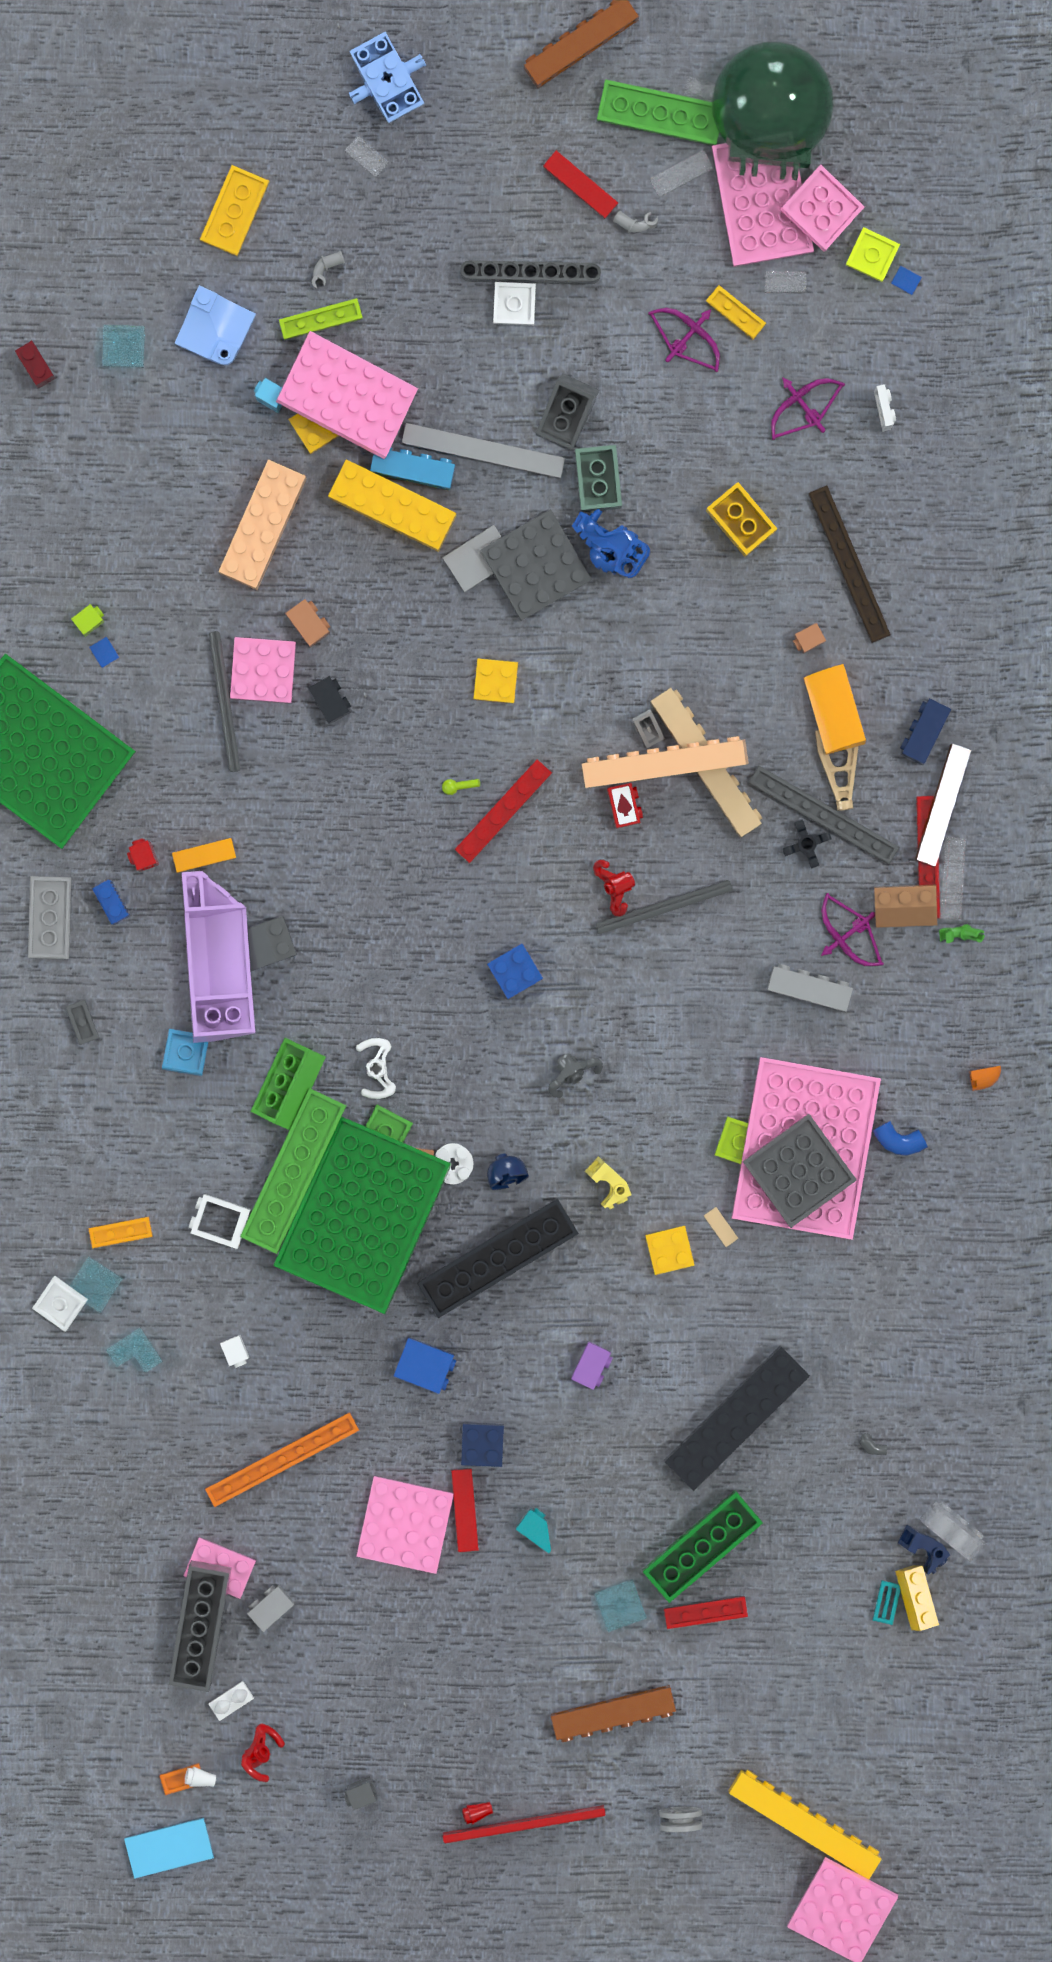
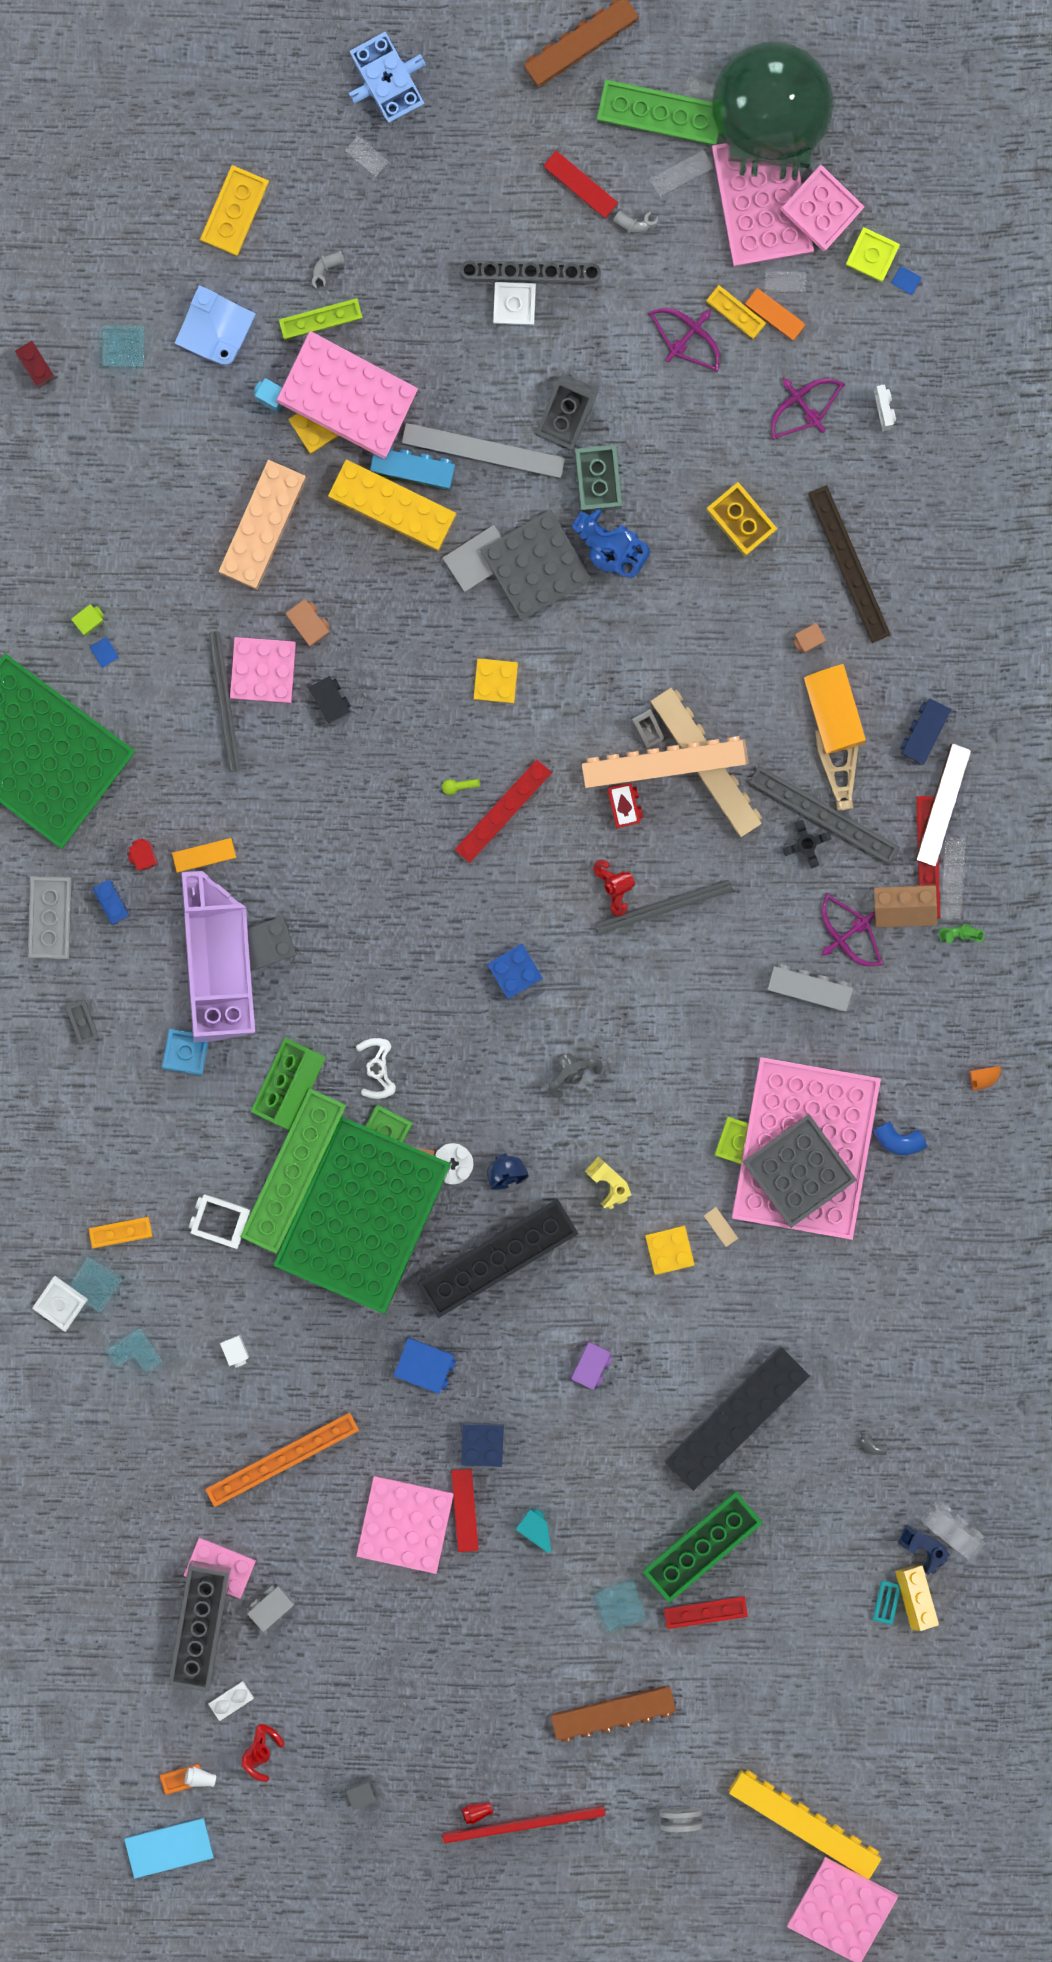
(775, 314): none -> orange tile

